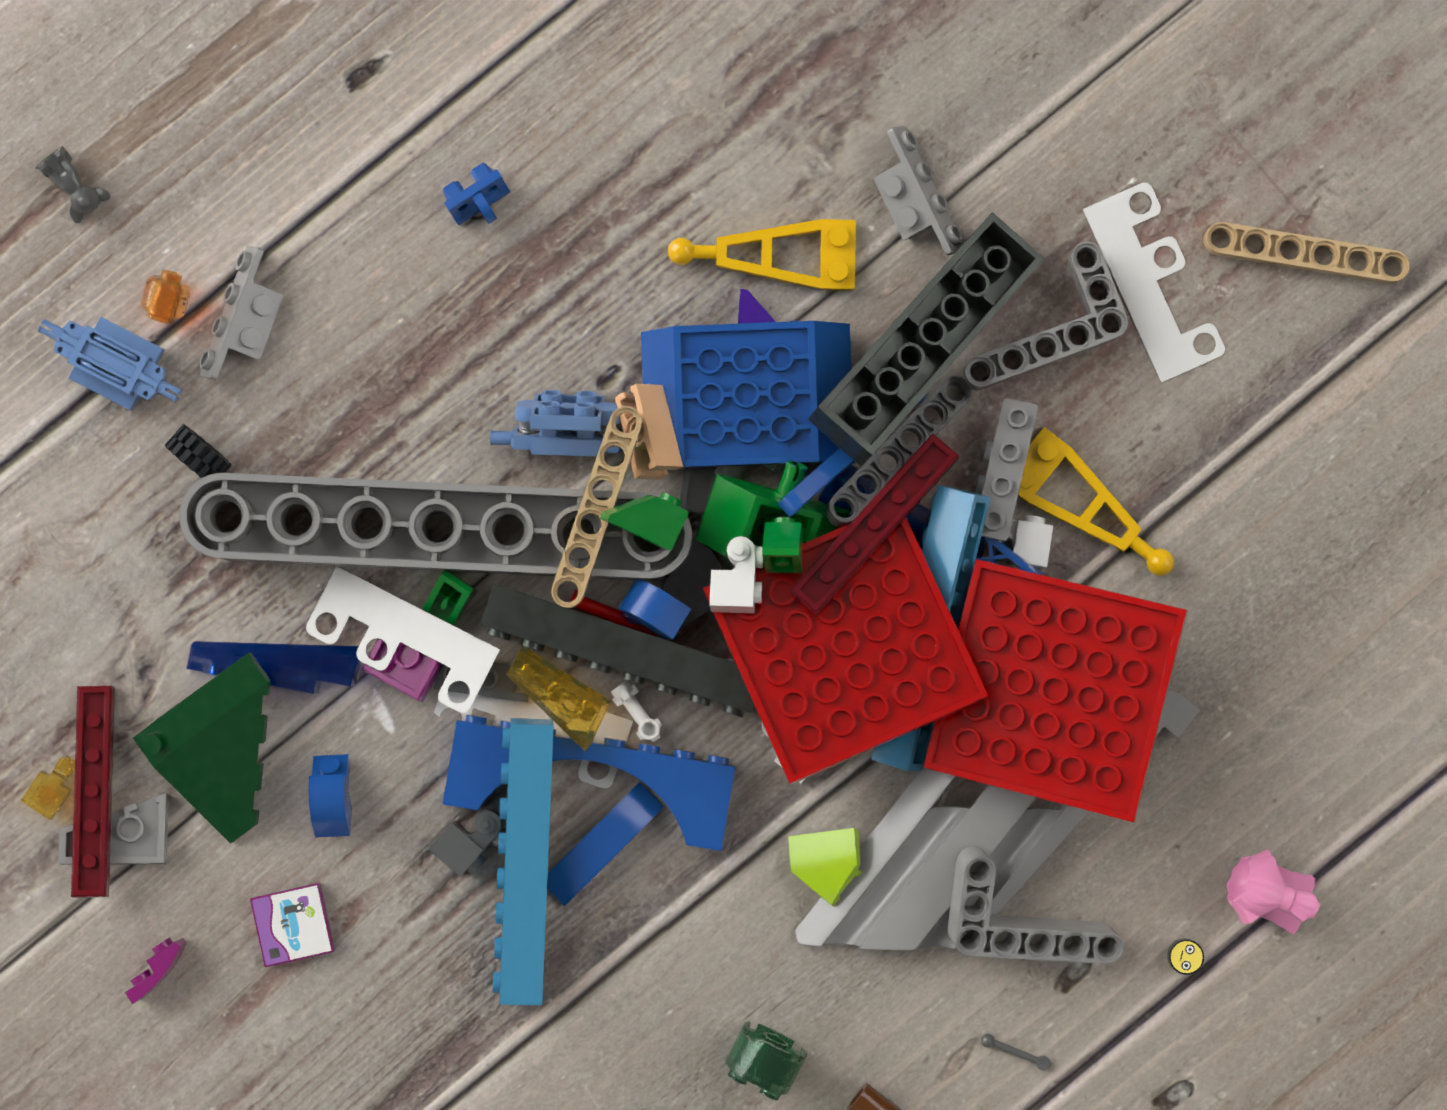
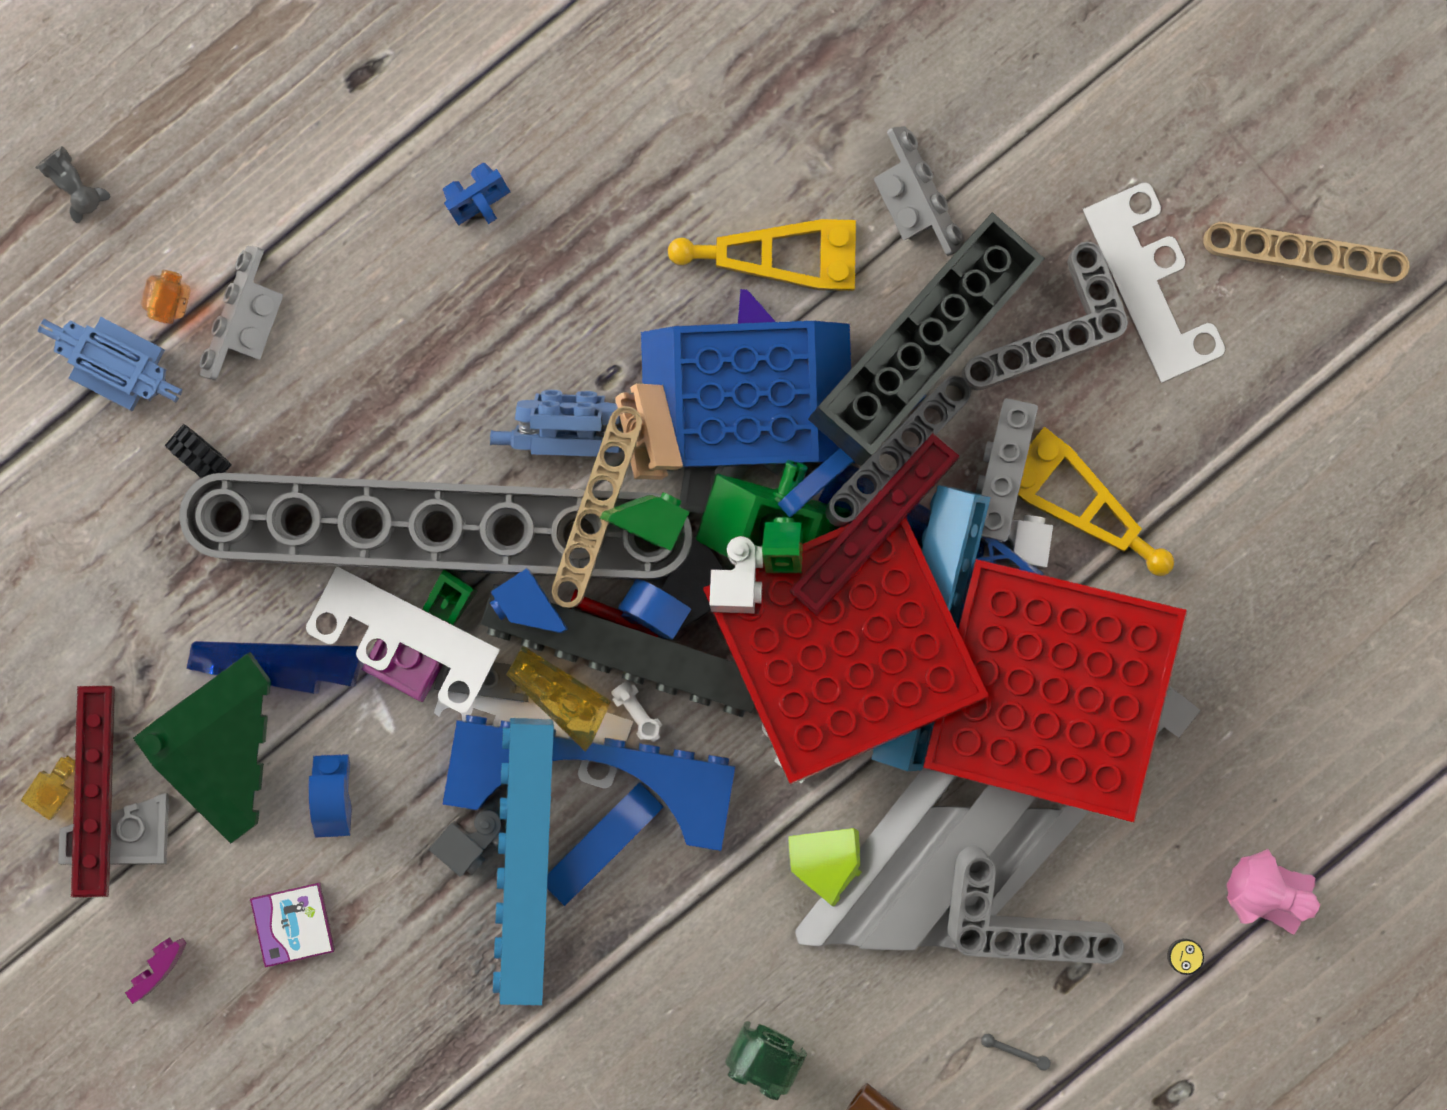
(526, 603): none -> blue slope

